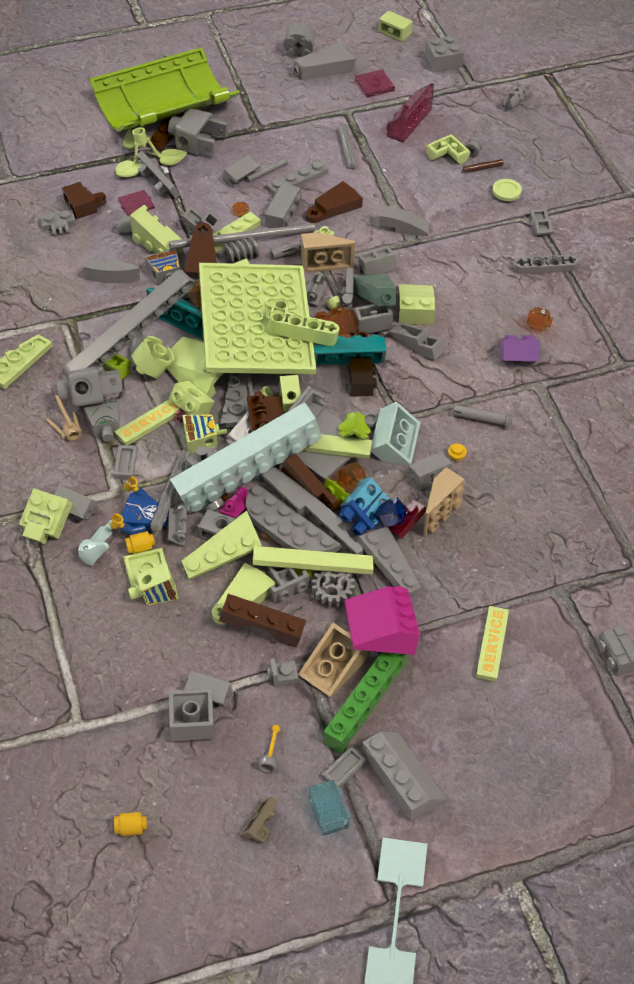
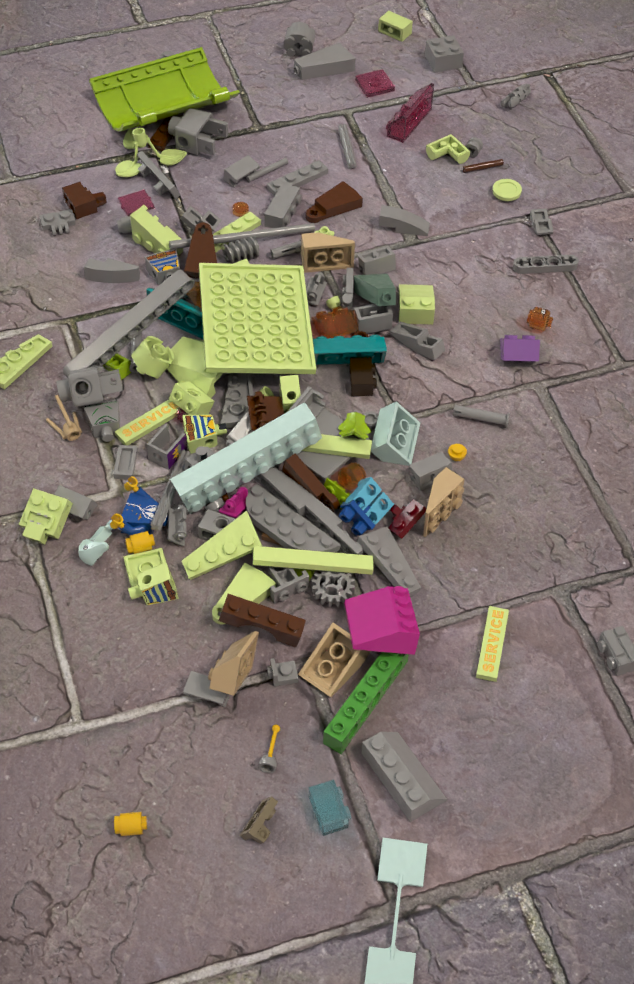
(170, 456): none -> light grey piece
(191, 715): light grey slope -> none
(234, 665): none -> tan slope
(300, 326): yellowish green beam -> none
(345, 767): light grey tile -> none
(391, 512): clear blue brick -> none

